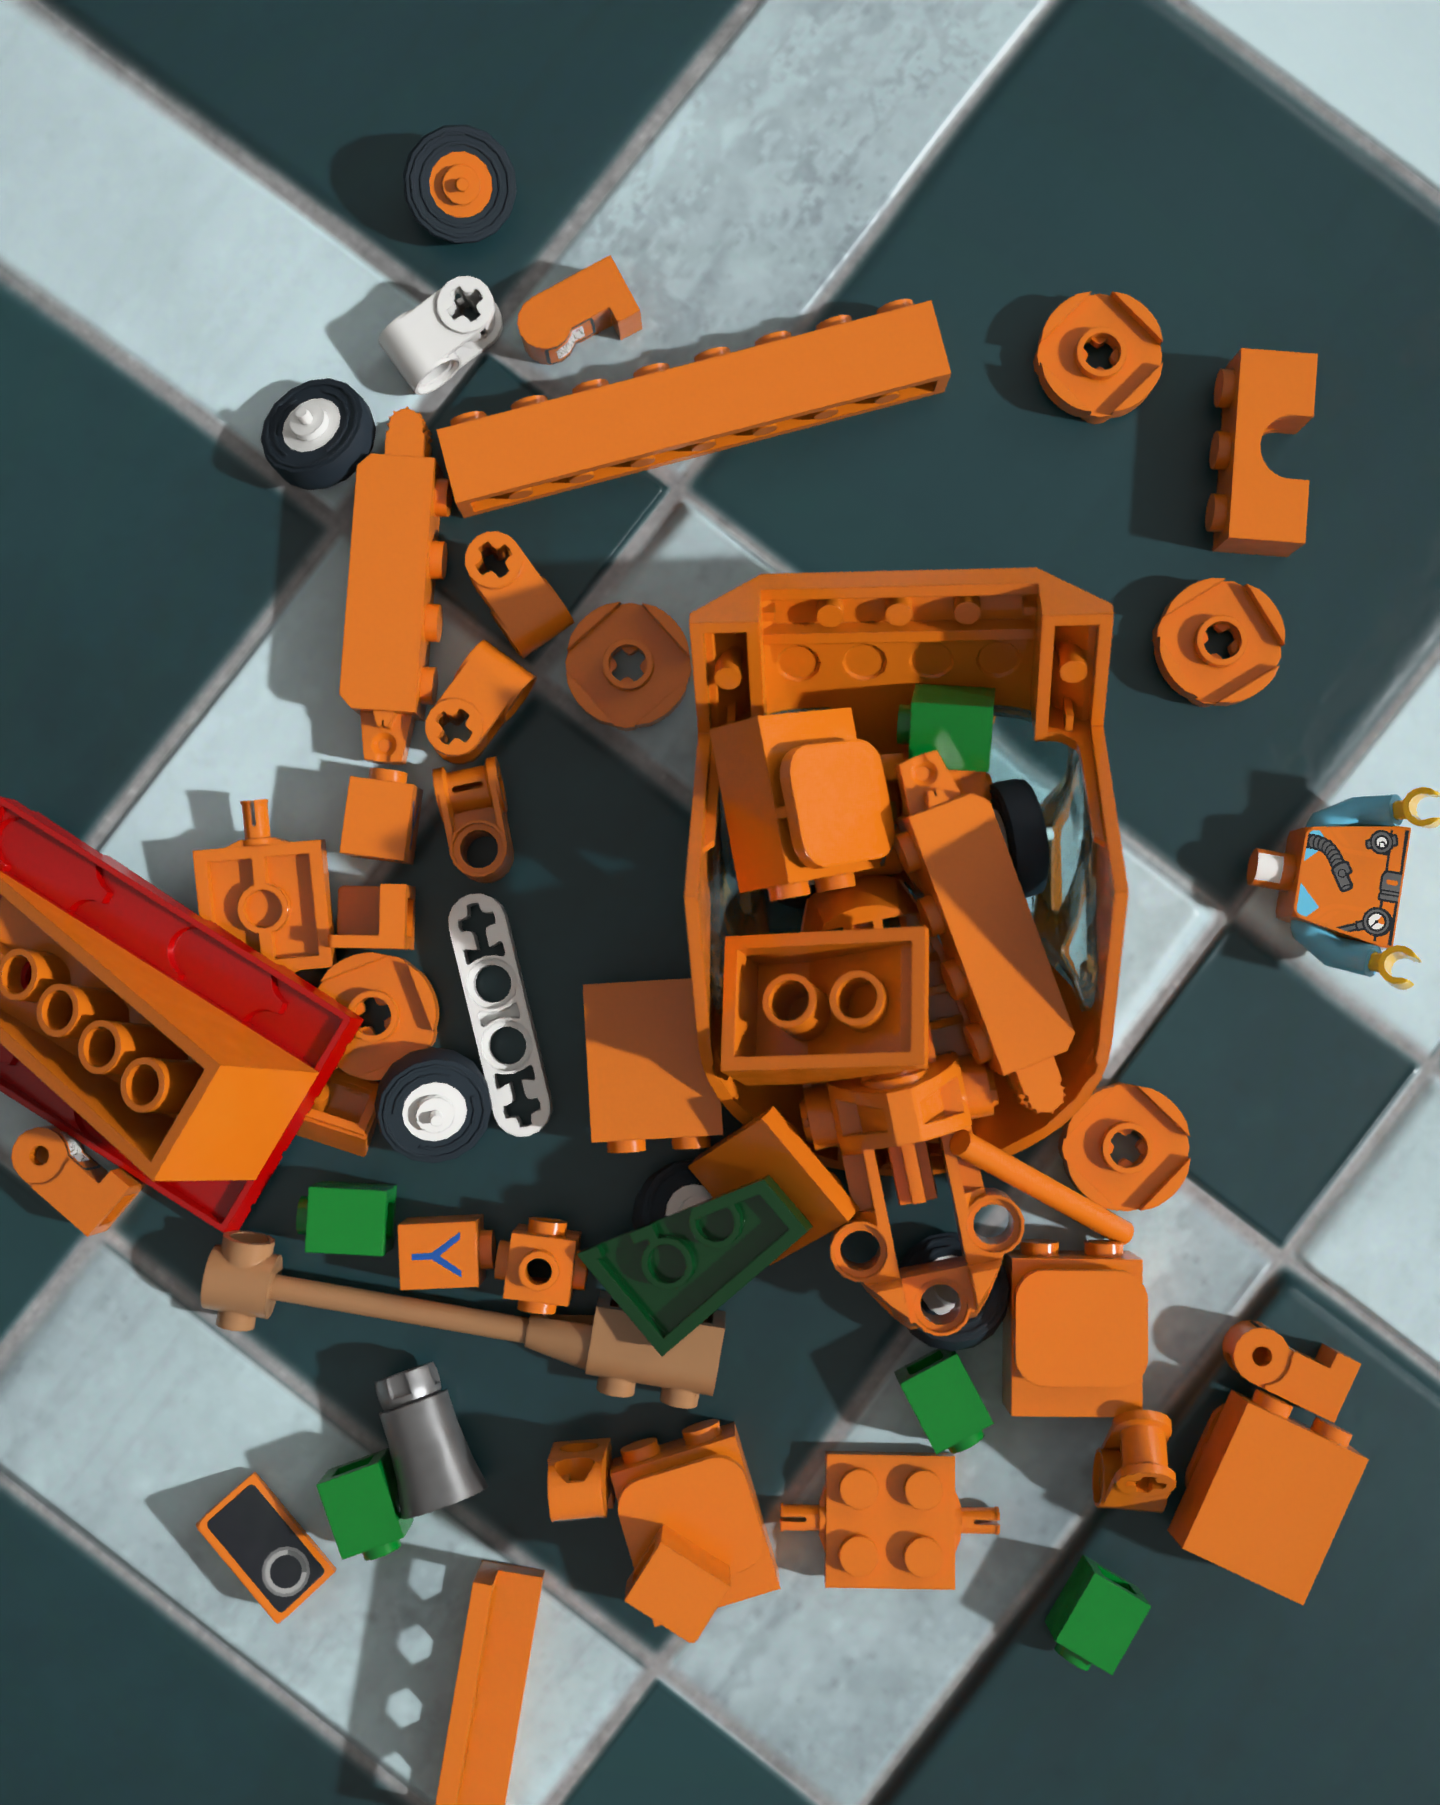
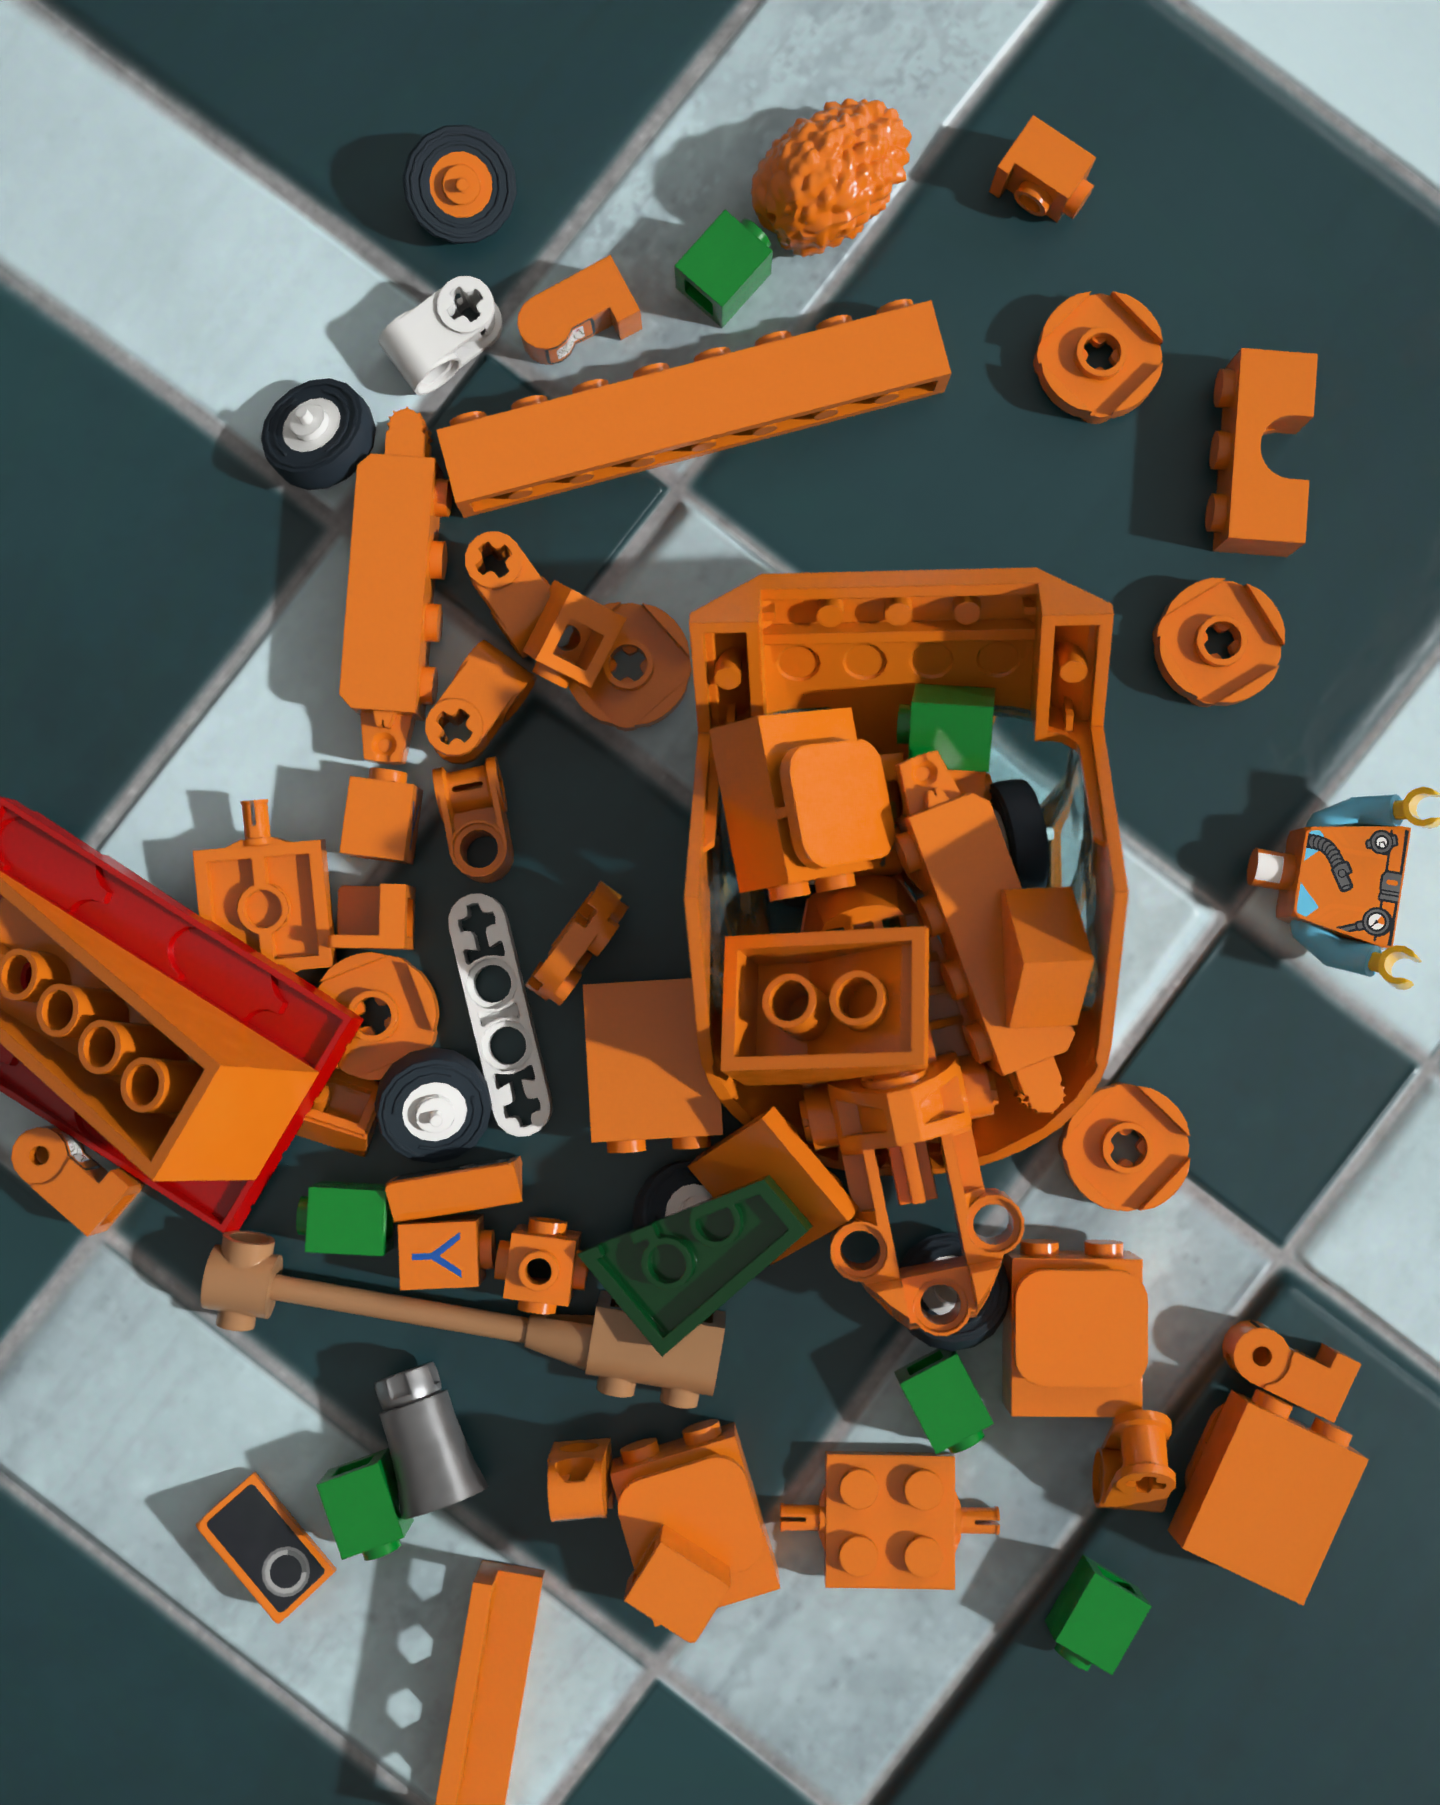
(455, 1189): none -> orange slope
(587, 930): none -> orange plate
(594, 635): none -> orange brick
(724, 267): none -> green brick
(830, 174): none -> orange piece
(1040, 1186): orange bar -> none
(1043, 957): none -> orange slope
(1045, 172): none -> orange brick

